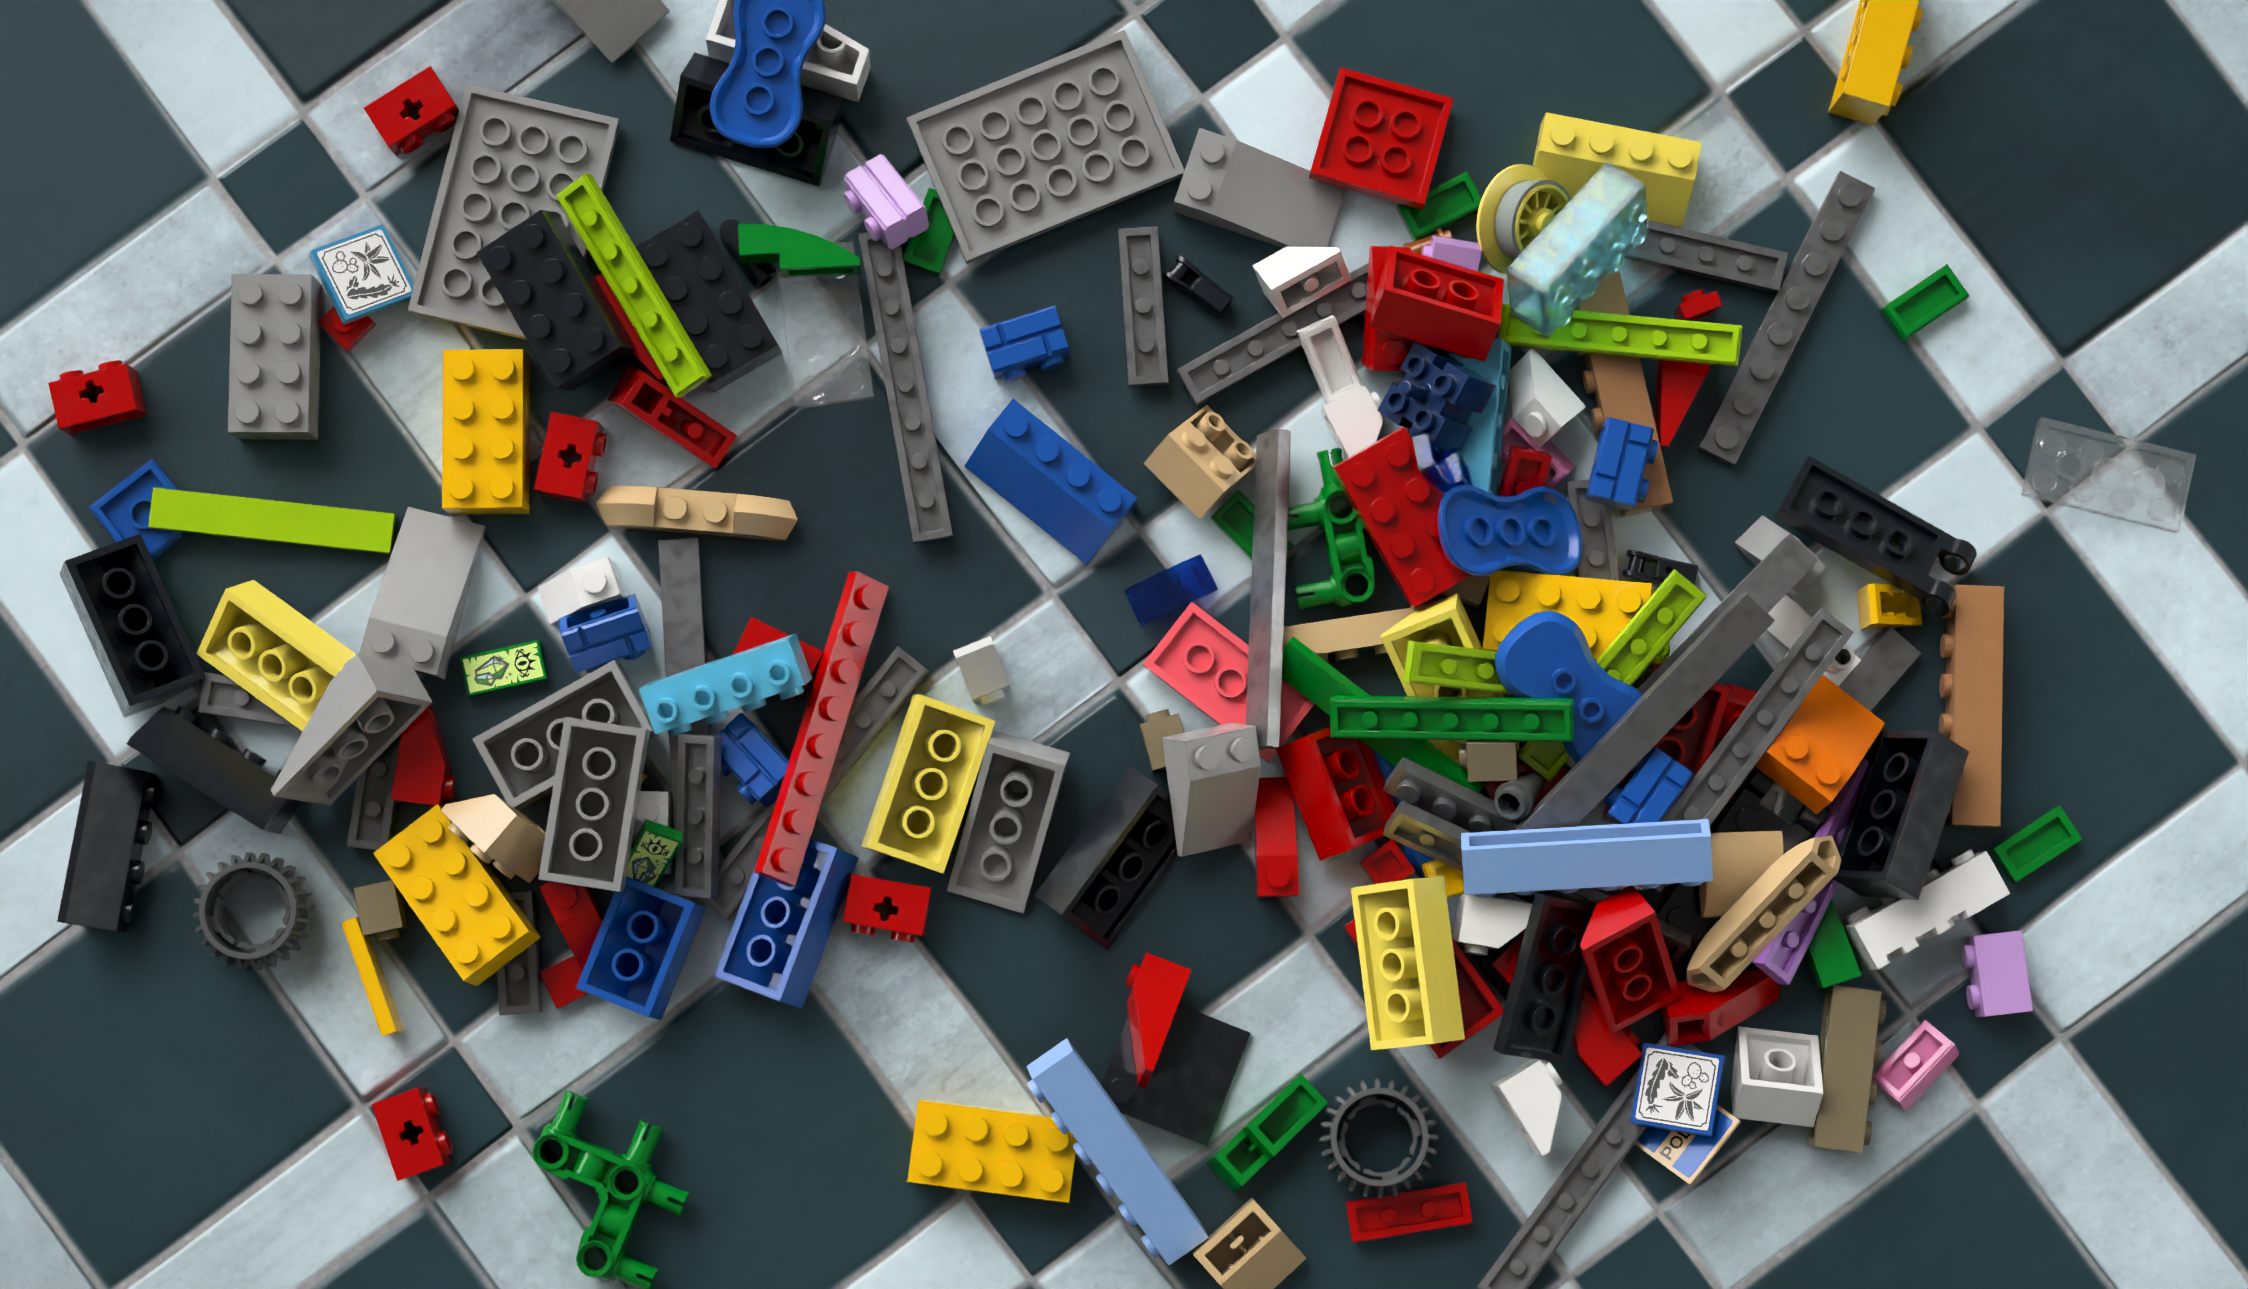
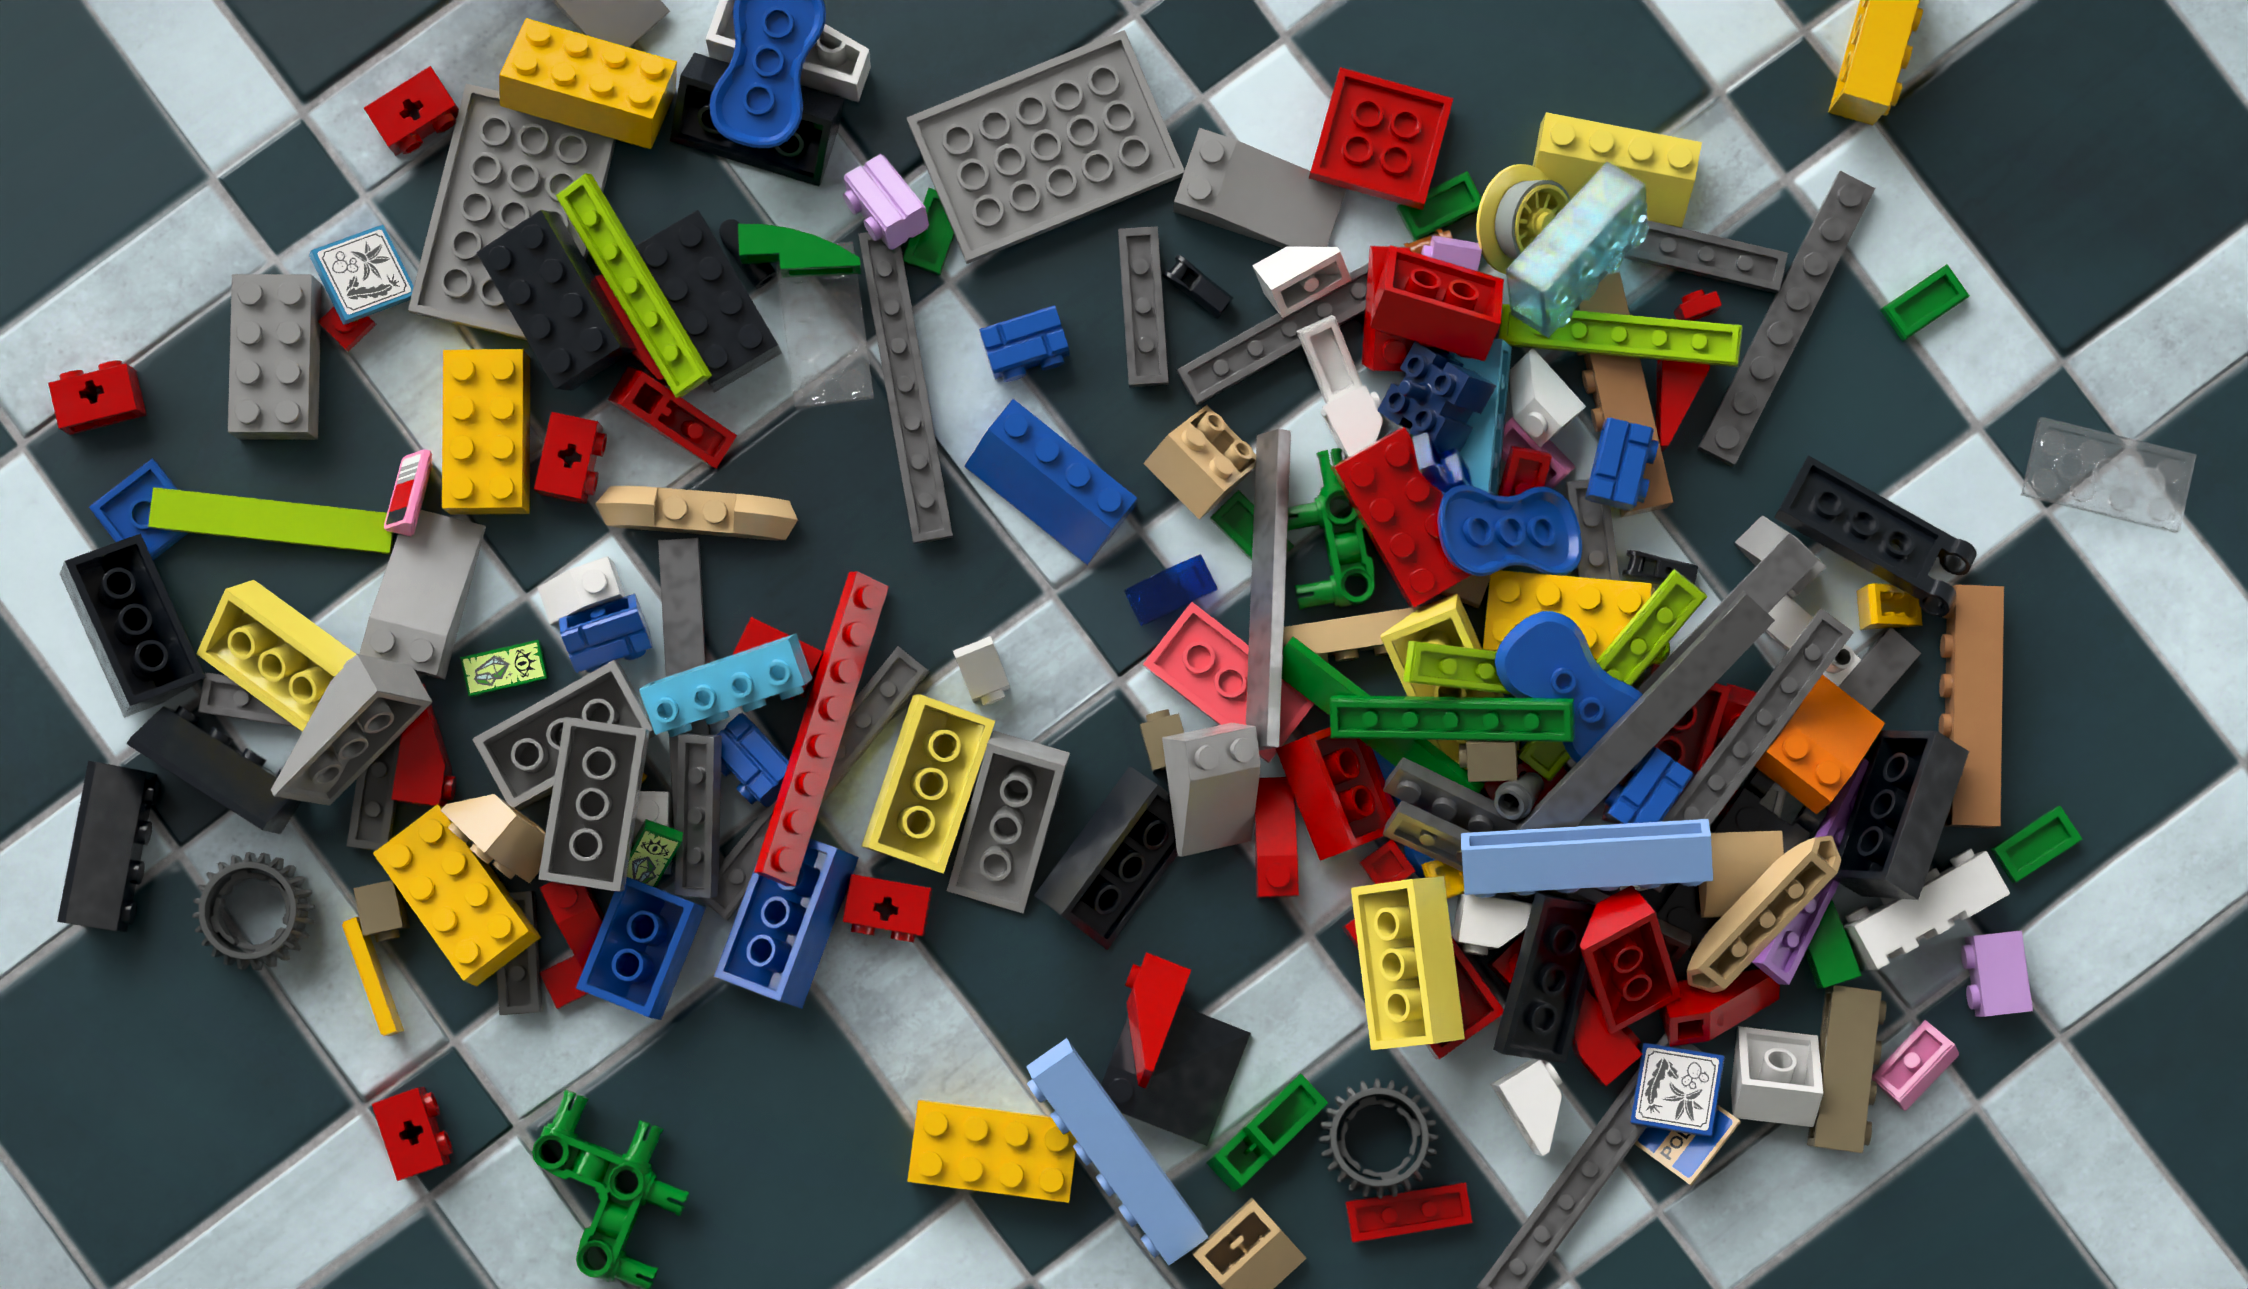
(409, 493): none -> slope
(588, 83): none -> yellow brick

